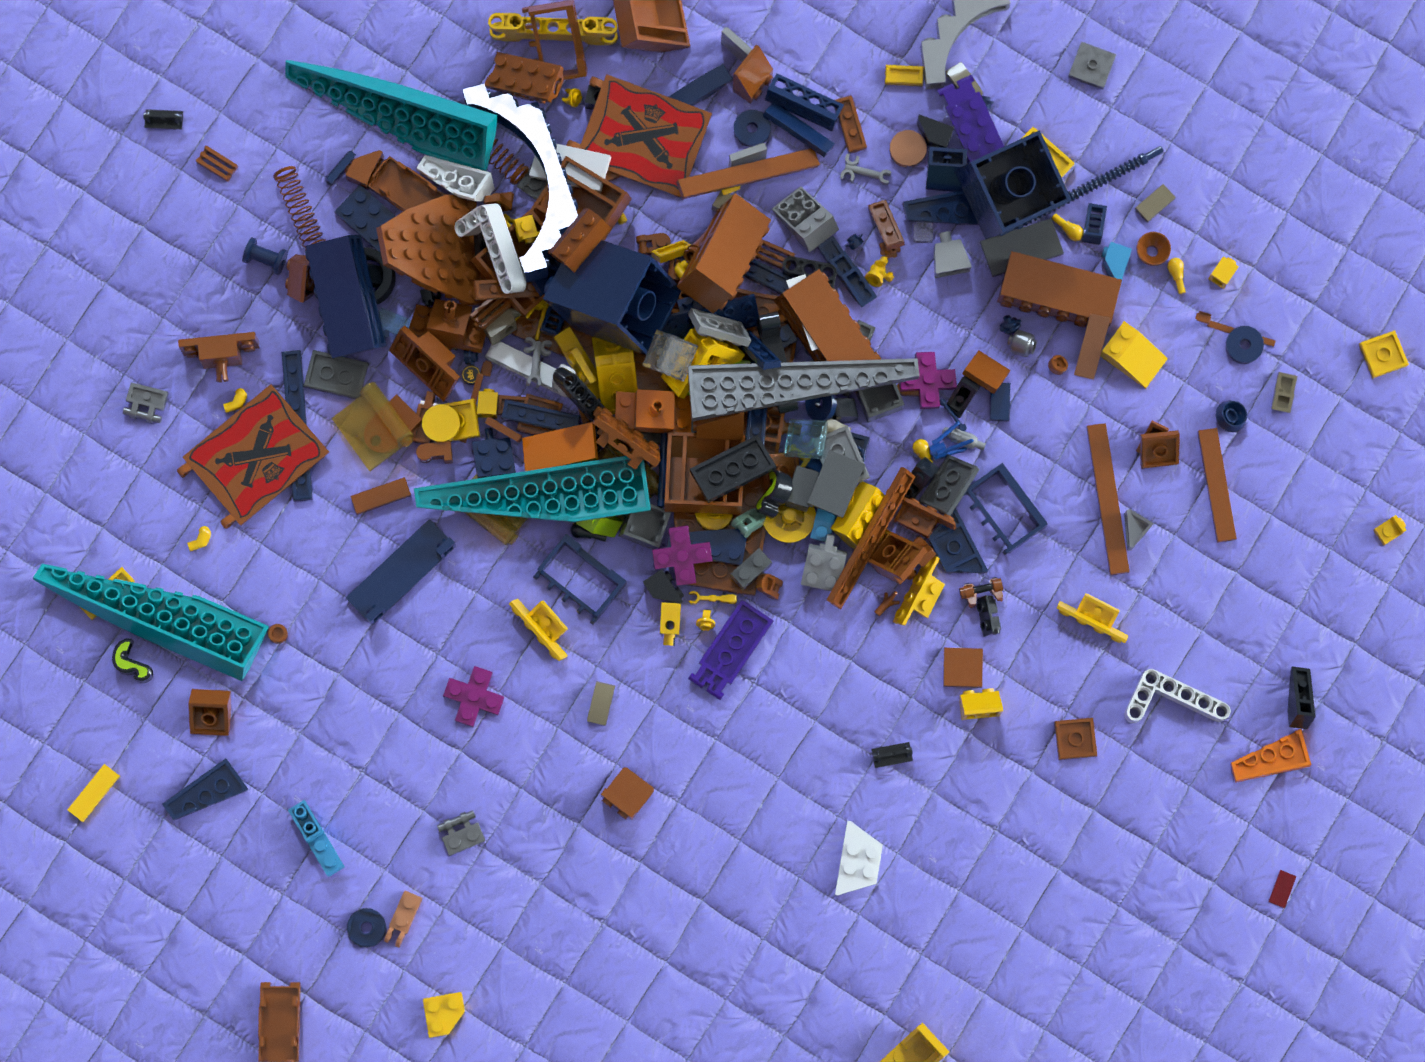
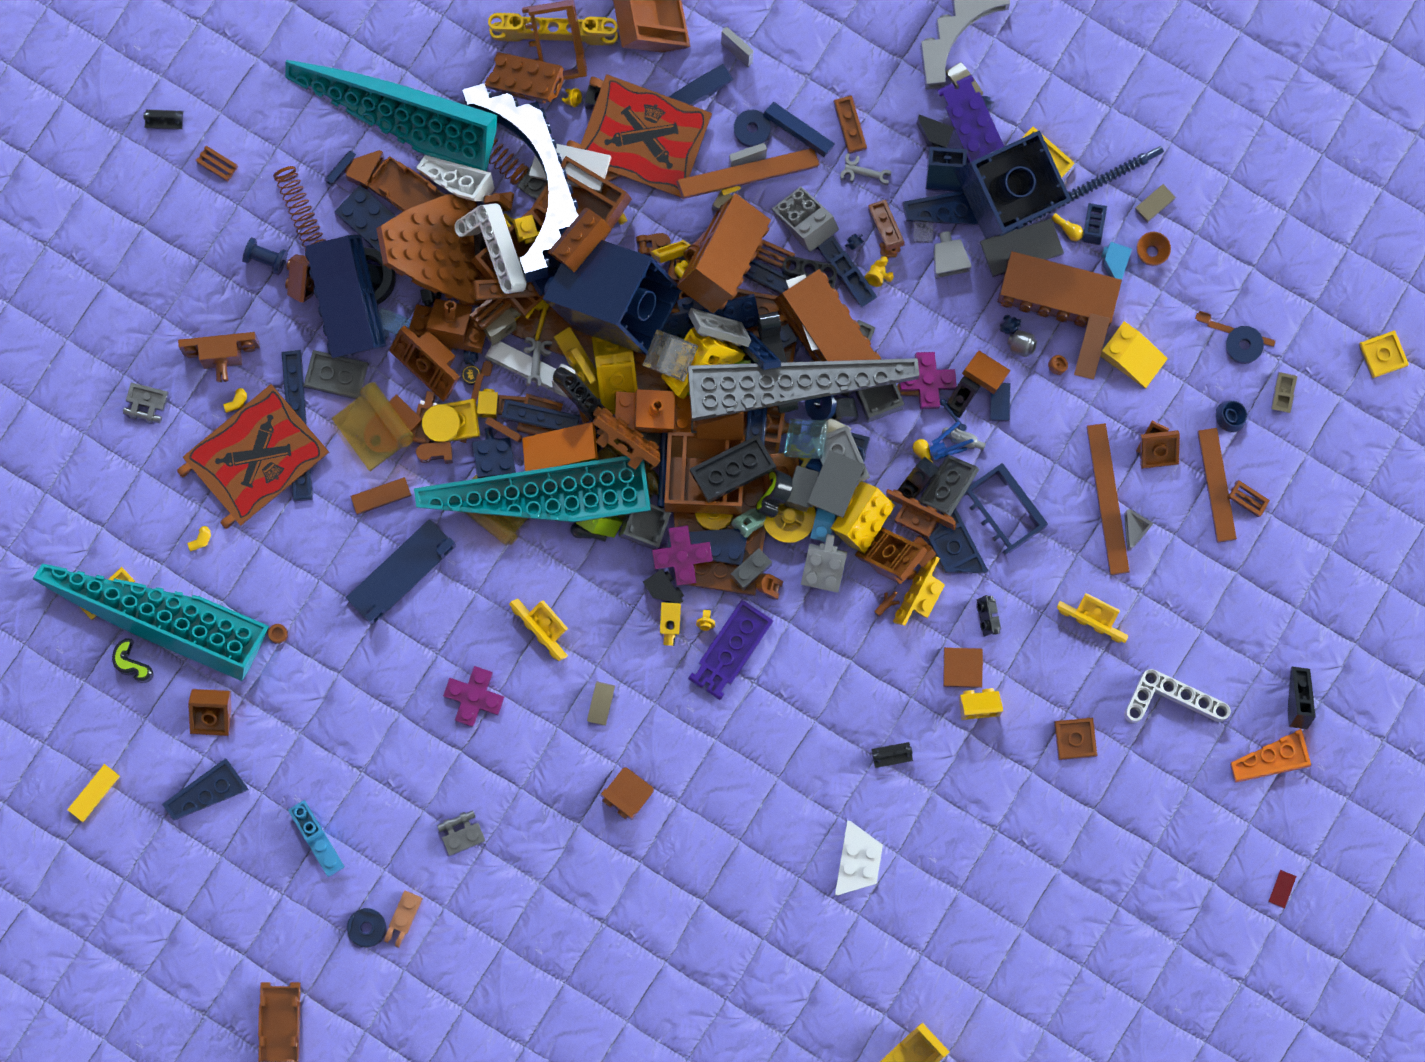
(443, 1013): yellow plate -> none
(550, 331): dark blue slope -> none
(609, 574): dark blue hinge -> none
(729, 599): yellow piece -> none
(752, 75): dark orange slope -> none
(801, 105): dark blue fence -> none
(871, 538): dark orange tile -> none
(904, 75): yellow tile -> none
(908, 148): nougat tile -> none
(970, 591): dark orange piece -> none
(1092, 65): flat silver plate -> none
(1176, 268): yellow piece -> none
(1223, 272): yellow brick -> none
(1234, 490): none -> dark orange tile
(1390, 529): yellow bracket -> none

